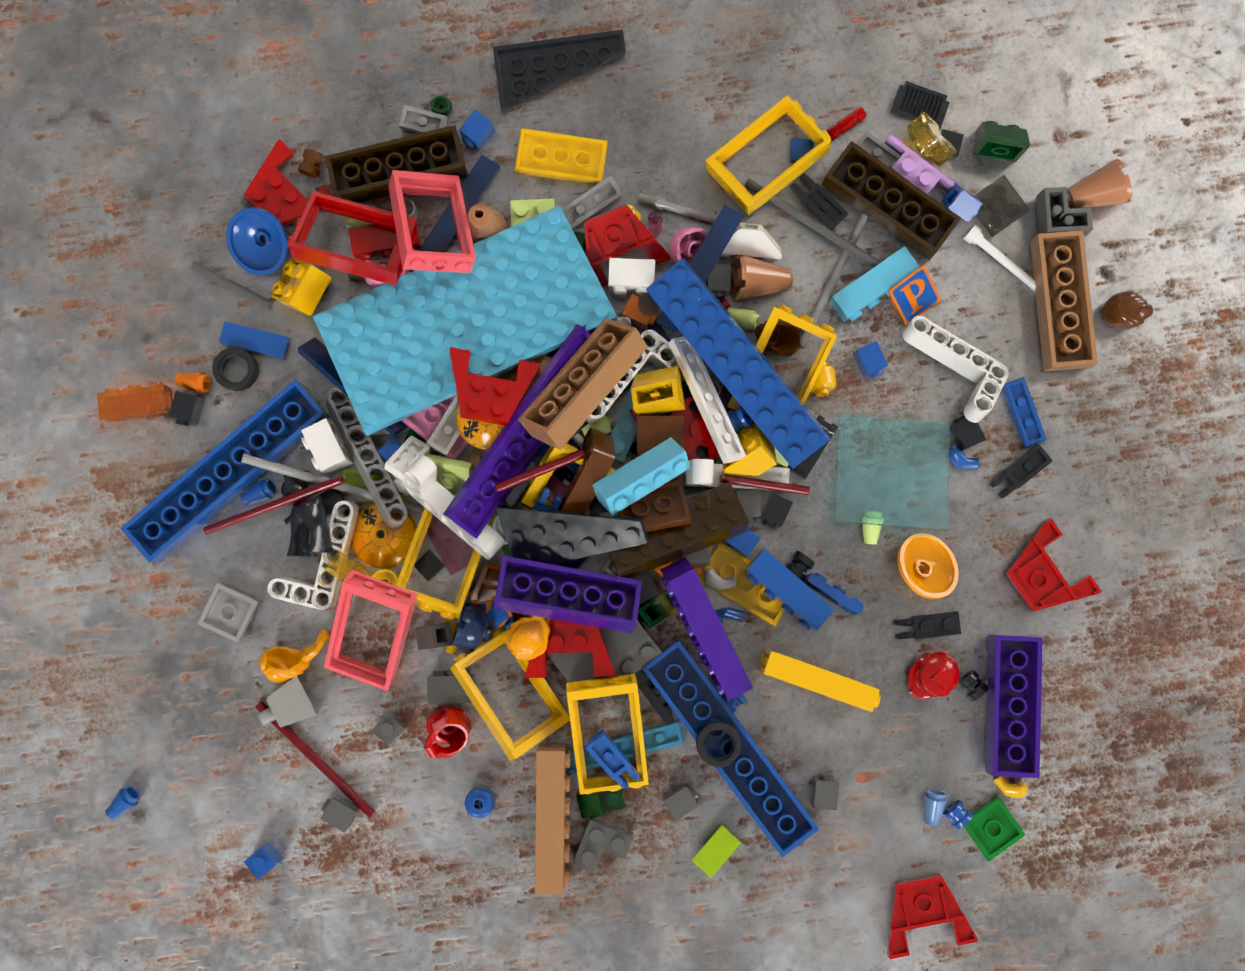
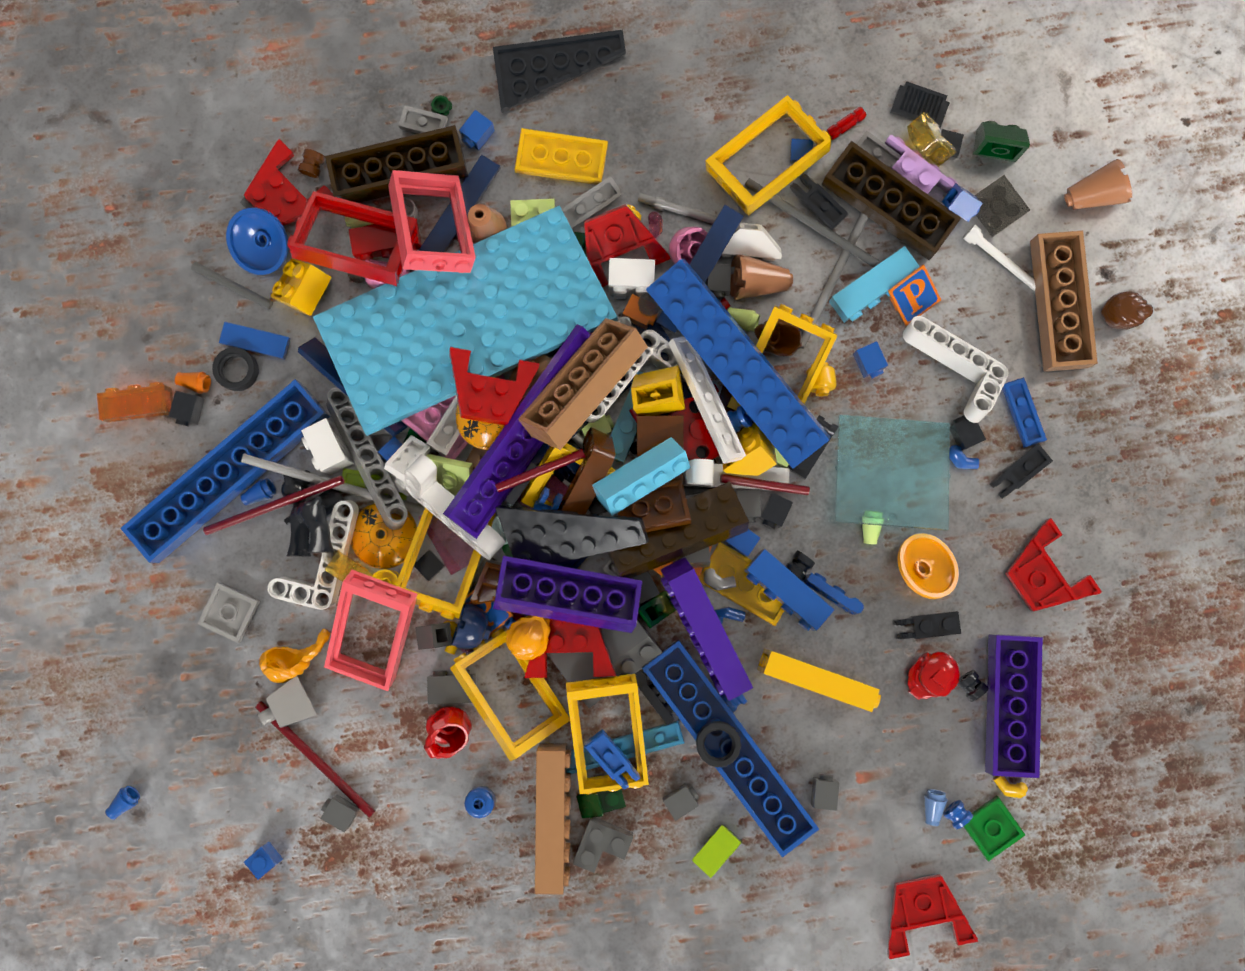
(389, 728): dark grey brick -> none
(1056, 217): dark grey brick -> none

